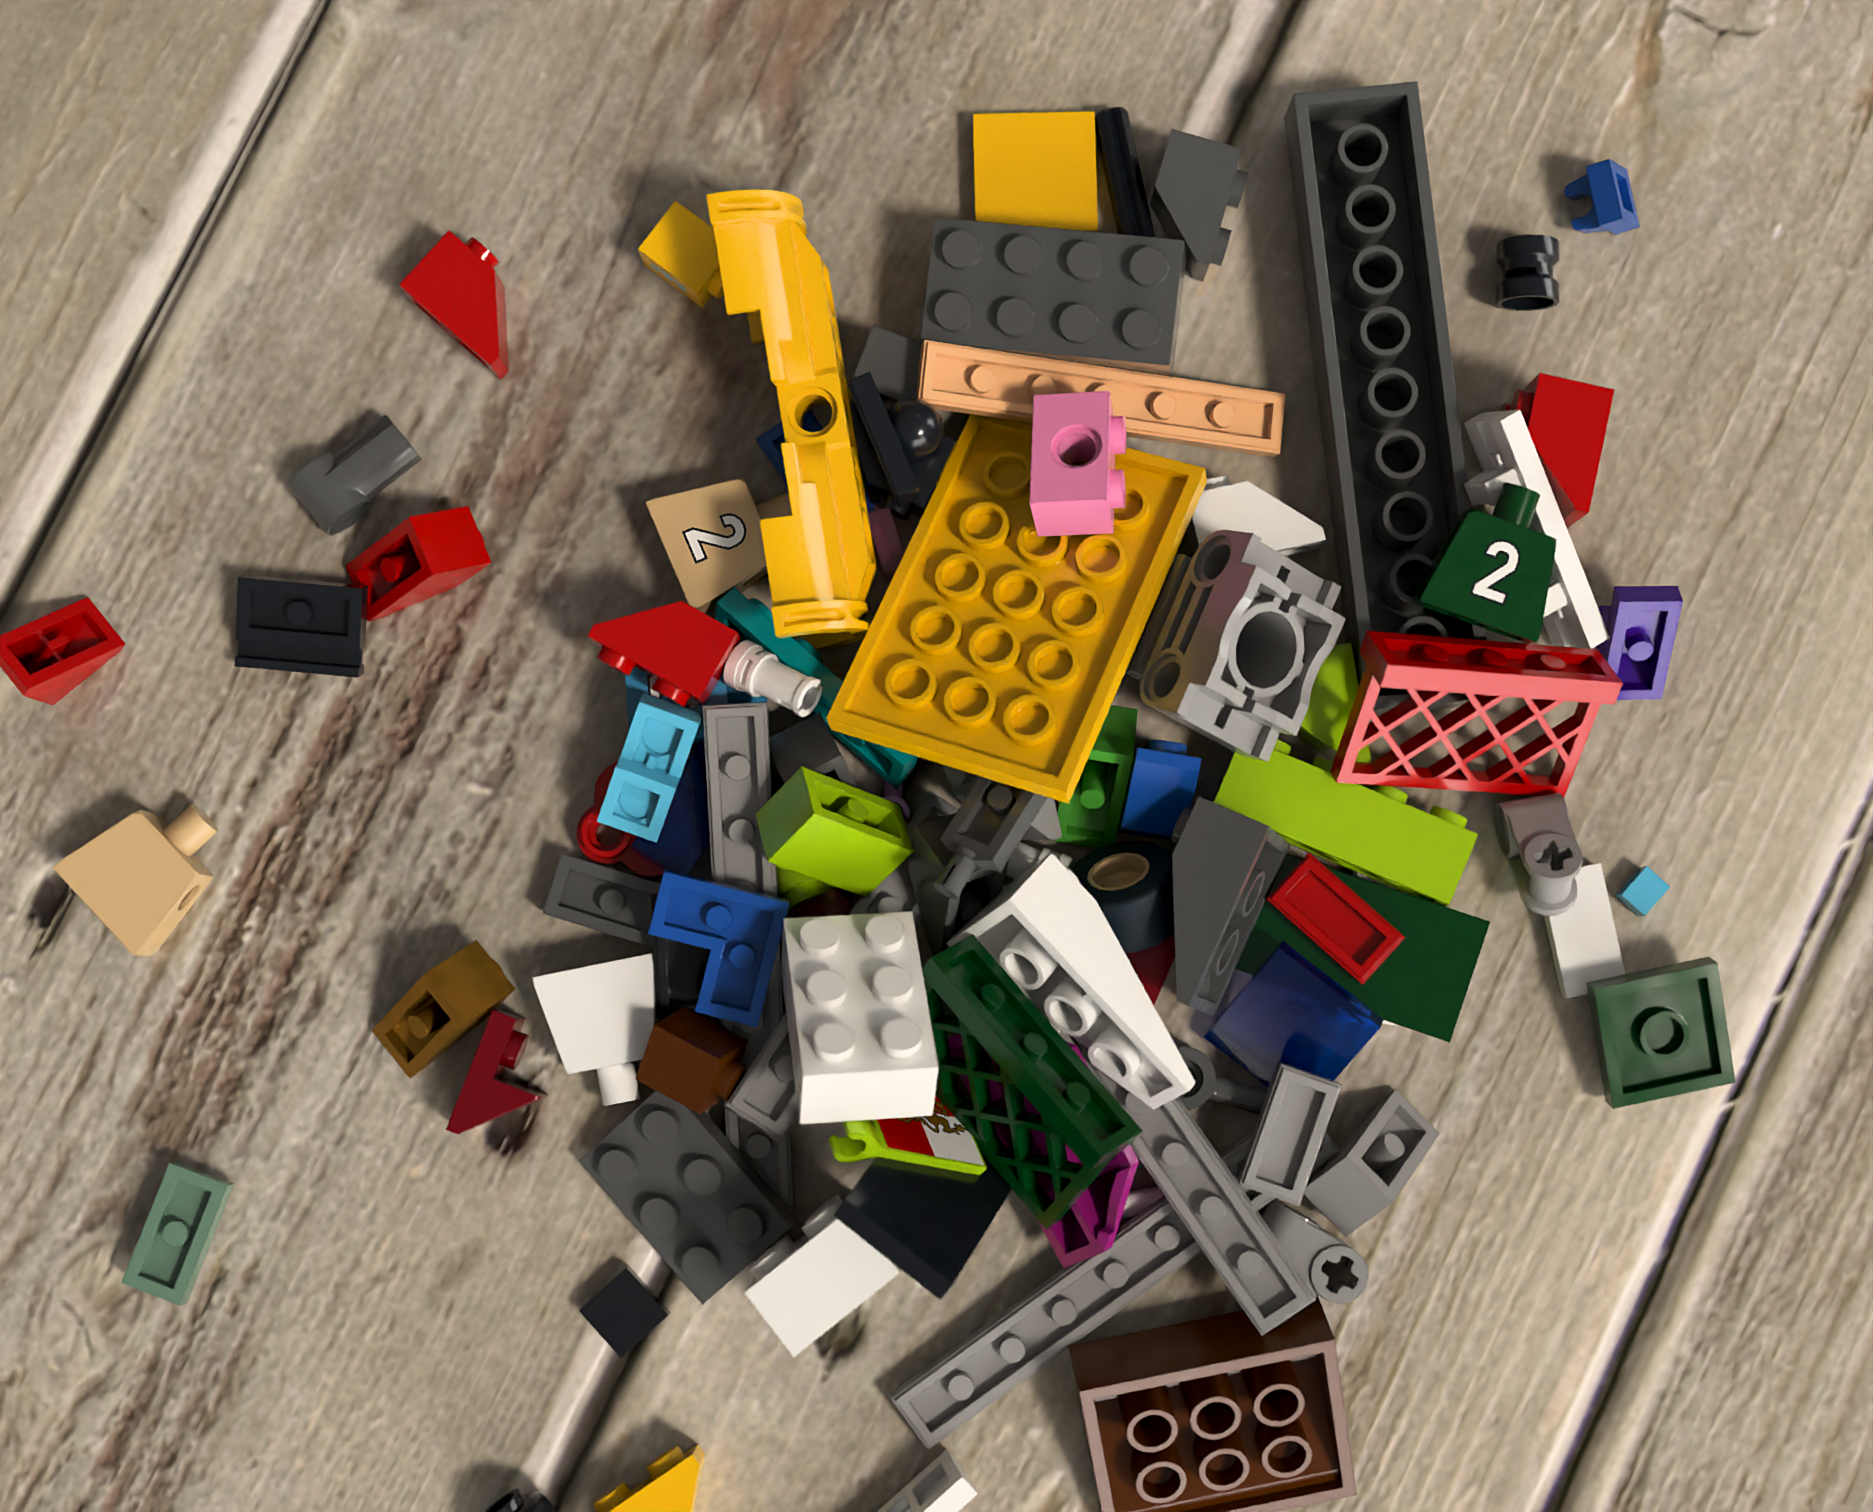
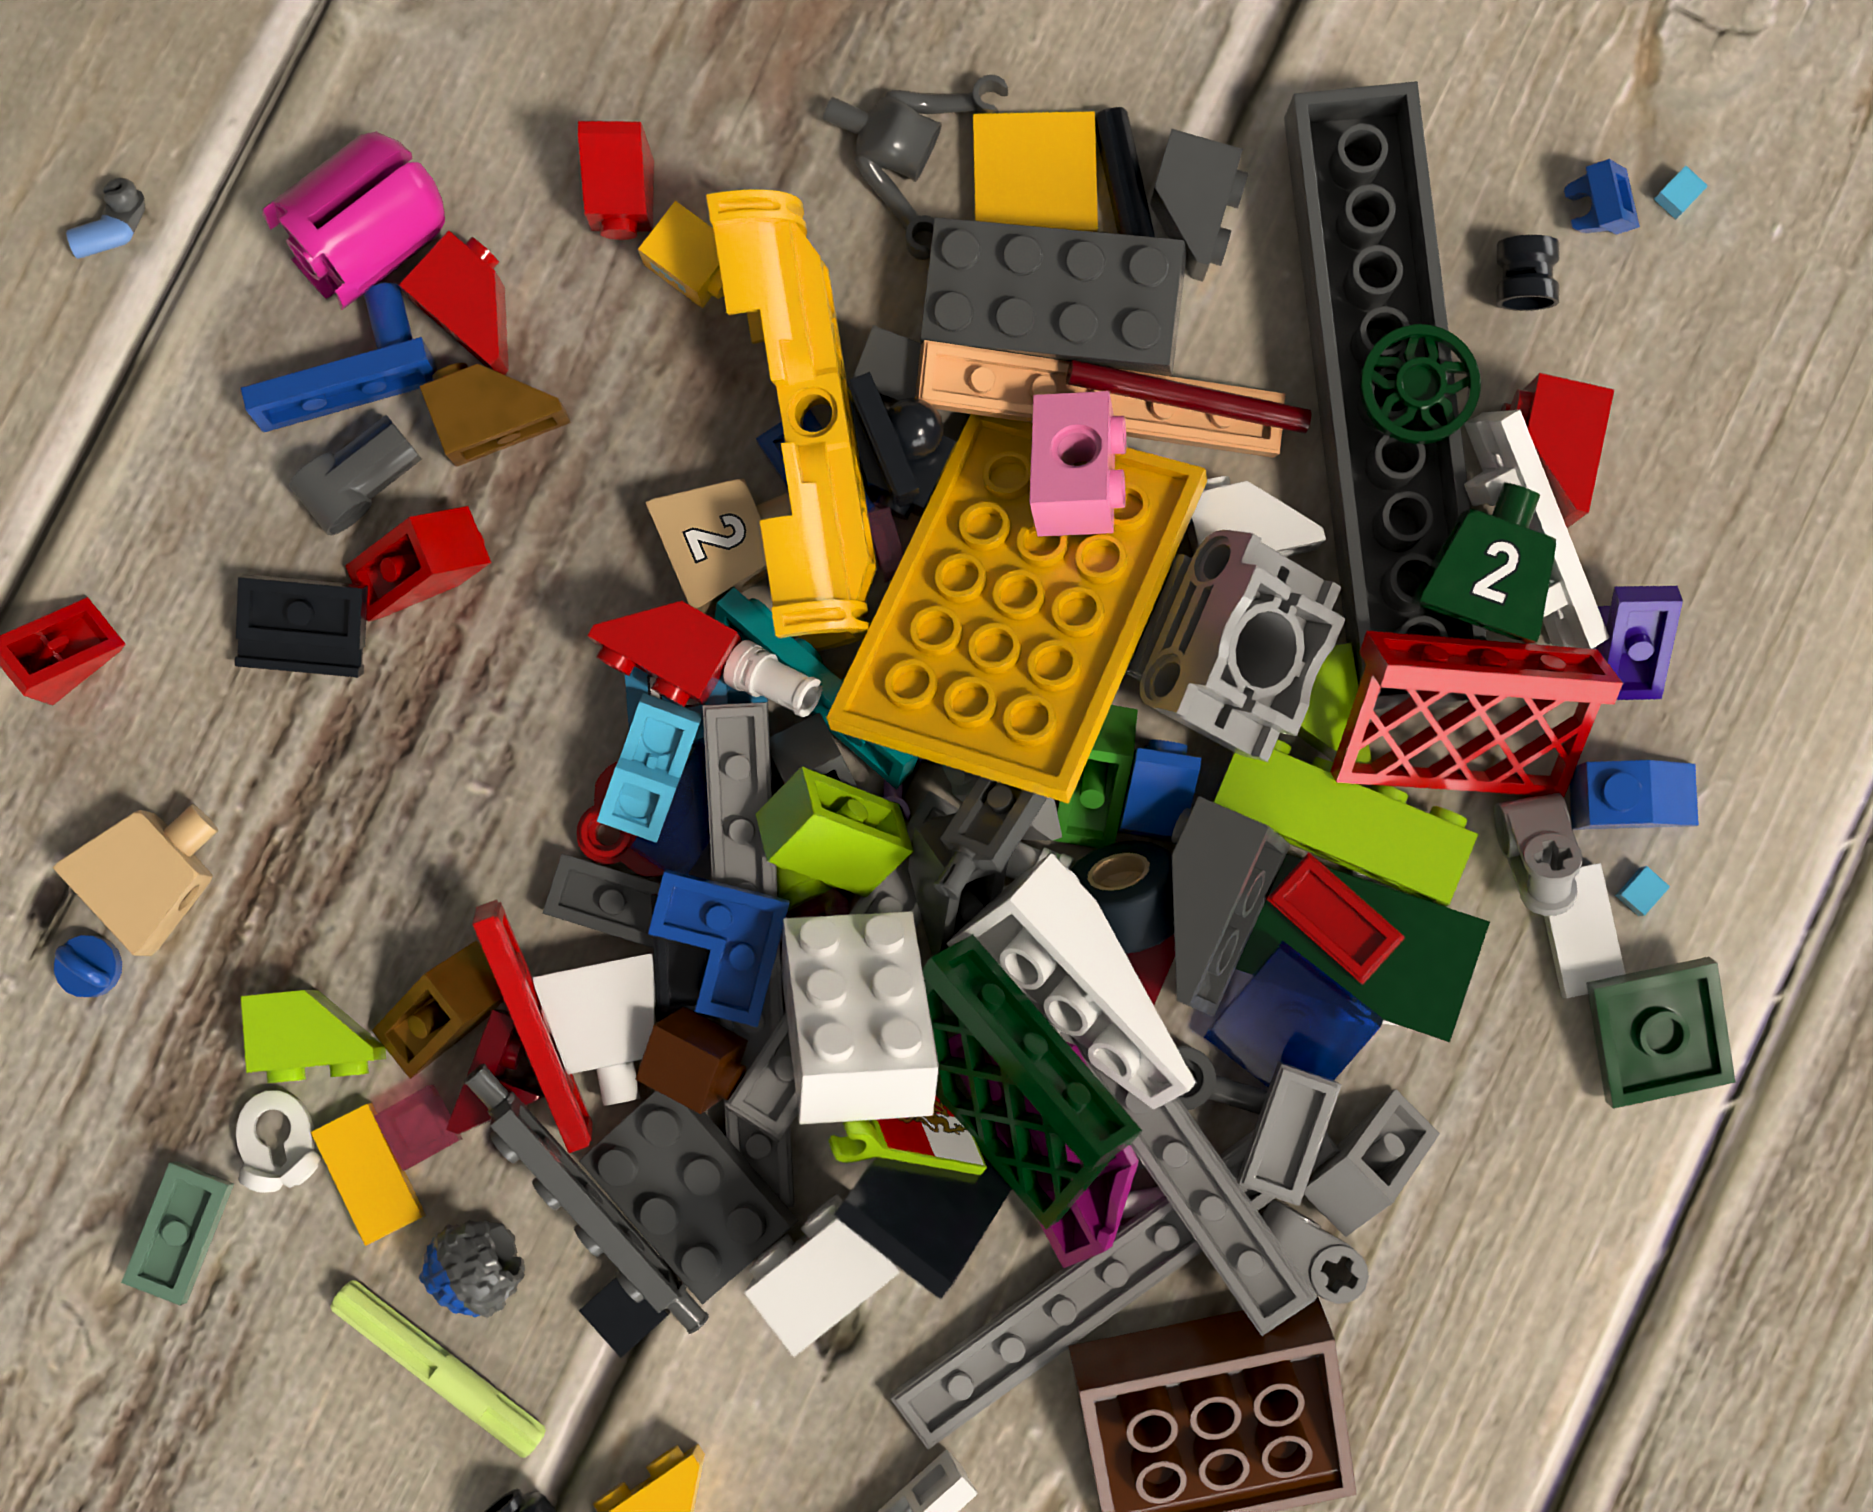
(87, 966): none -> blue tile
(117, 224): none -> arm
(258, 1169): none -> white piece
(301, 1031): none -> lime slope
(358, 216): none -> dark pink cylinder
(367, 1174): none -> yellow tile
(390, 370): none -> blue piece
(417, 1127): none -> clear pink tile
(438, 1368): none -> yellowish green axle
(472, 1268): none -> dark grey piece
(486, 411): none -> pearl gold slope
(531, 1024): none -> red tile
(565, 1184): none -> dark grey plate
(616, 177): none -> red slope
(902, 140): none -> dark grey piece
(1188, 396): none -> dark red bar
(1420, 384): none -> dark green wheel
(1633, 795): none -> blue slope
(1680, 192): none -> medium azure piece

